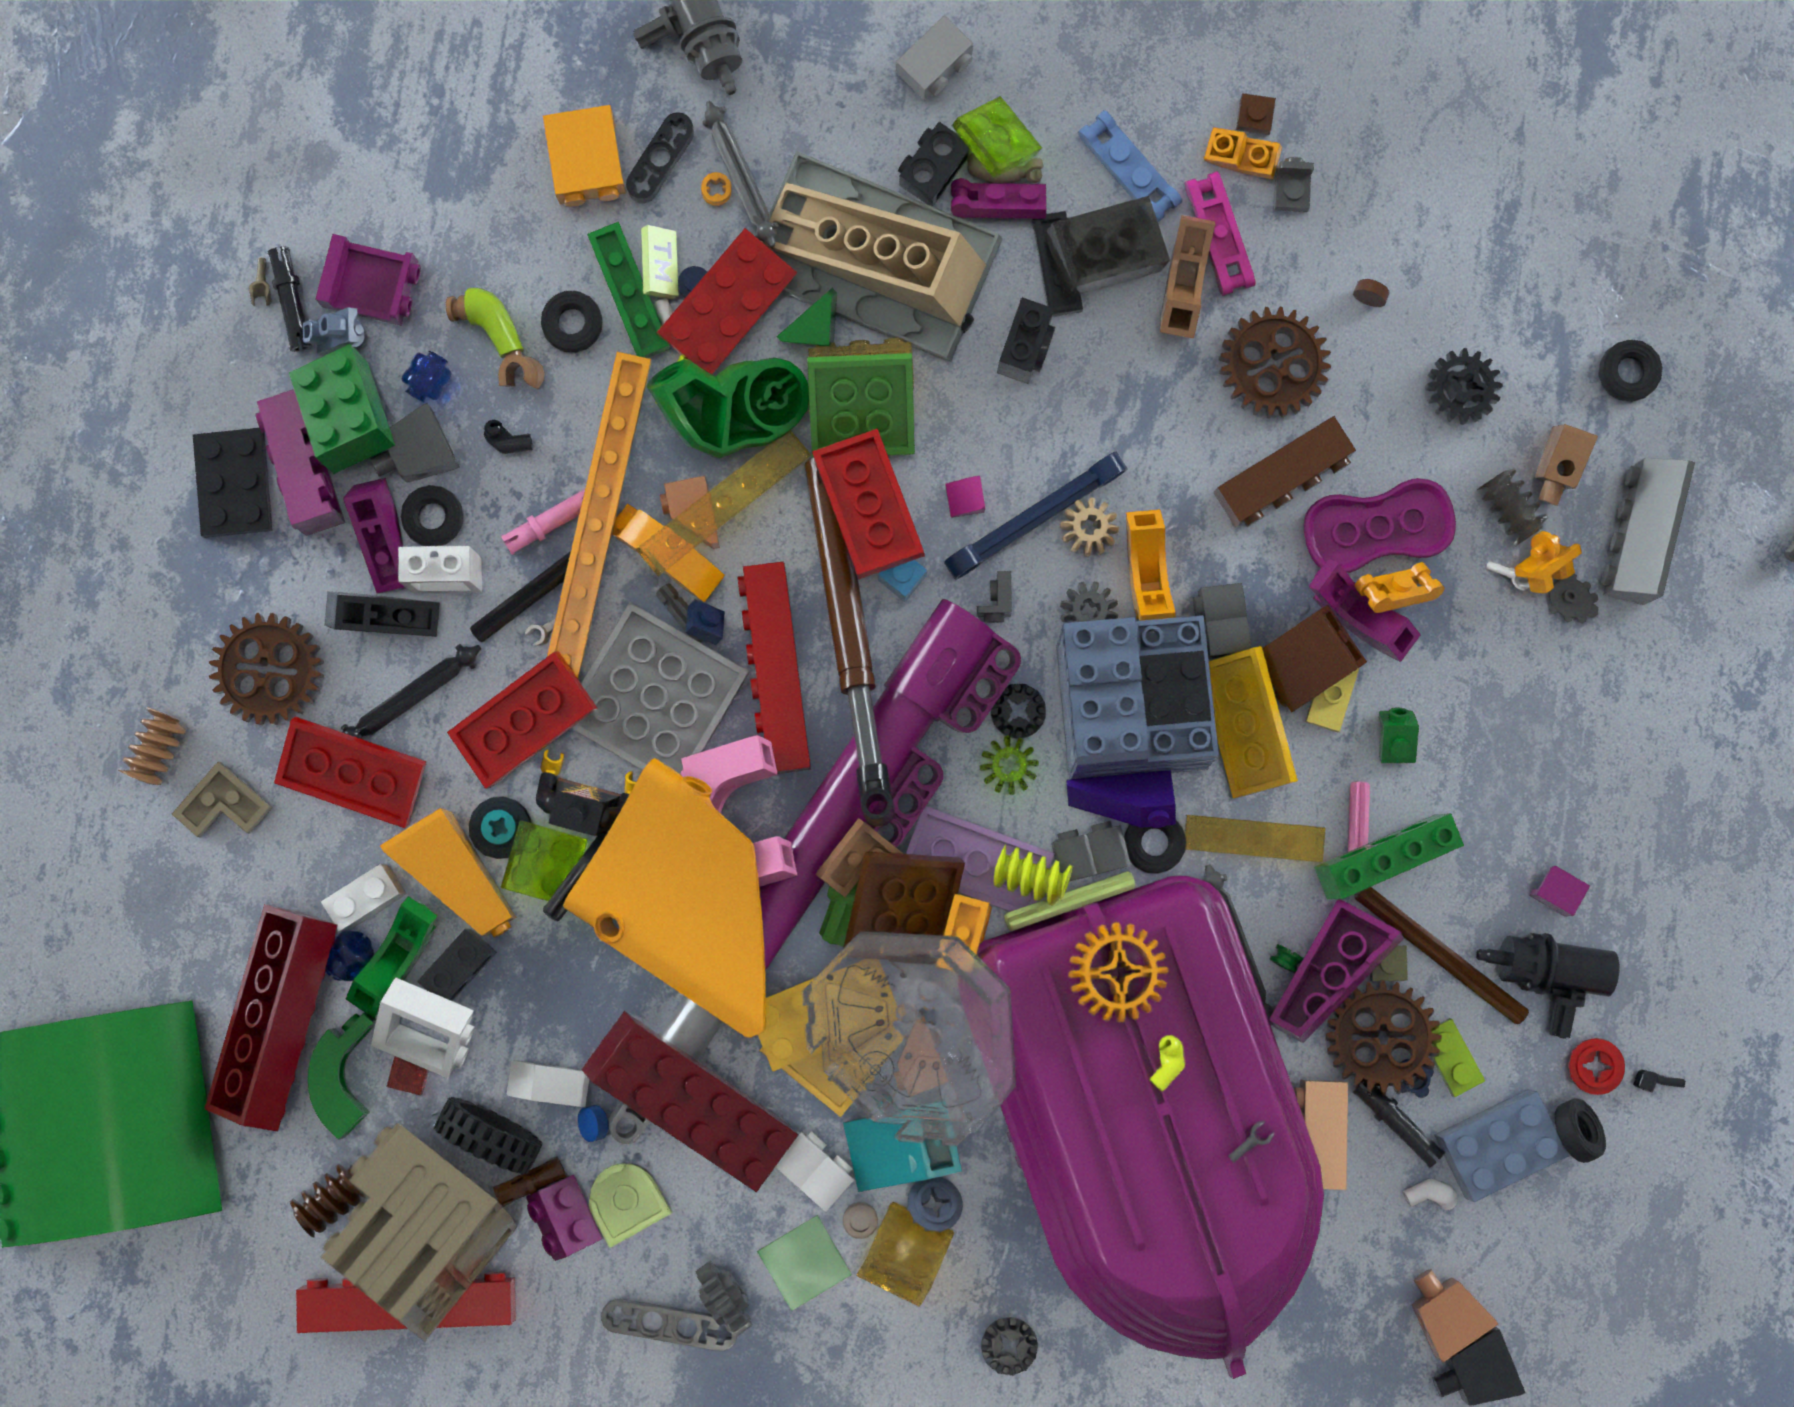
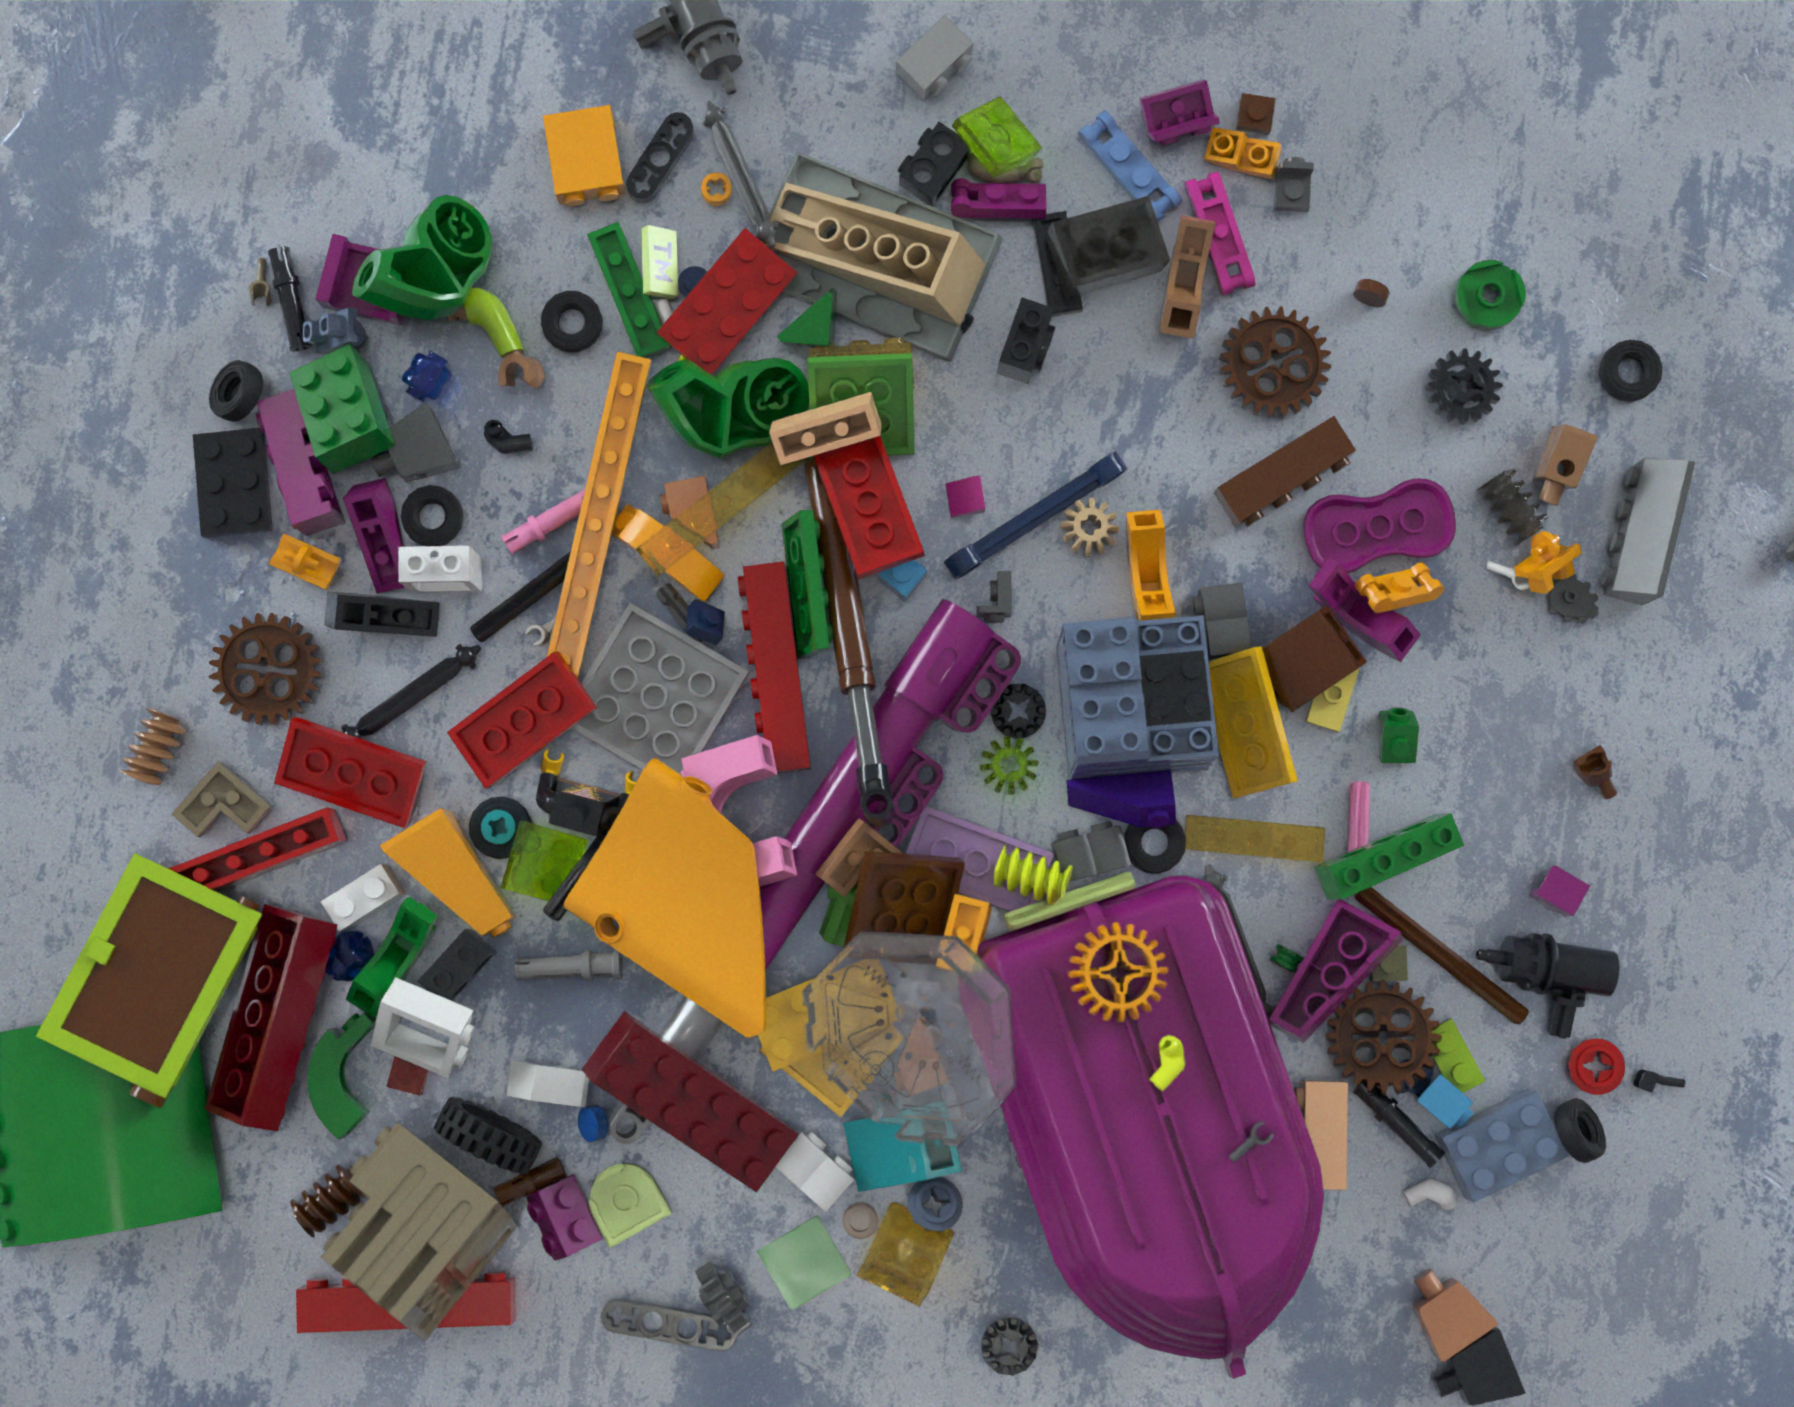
(150, 977): none -> reddish brown door
(247, 395): none -> black tyre
(265, 851): none -> red brick
(305, 561): none -> light orange hips
(434, 267): none -> green piece
(585, 965): none -> light grey pin
(805, 584): none -> green plate
(825, 428): none -> light nougat brick
(1093, 598): dark grey gear -> none
(1178, 112): none -> magenta bracket
(1446, 1103): none -> dark azure brick
(1500, 278): none -> green plate
(1596, 771): none -> reddish brown piece

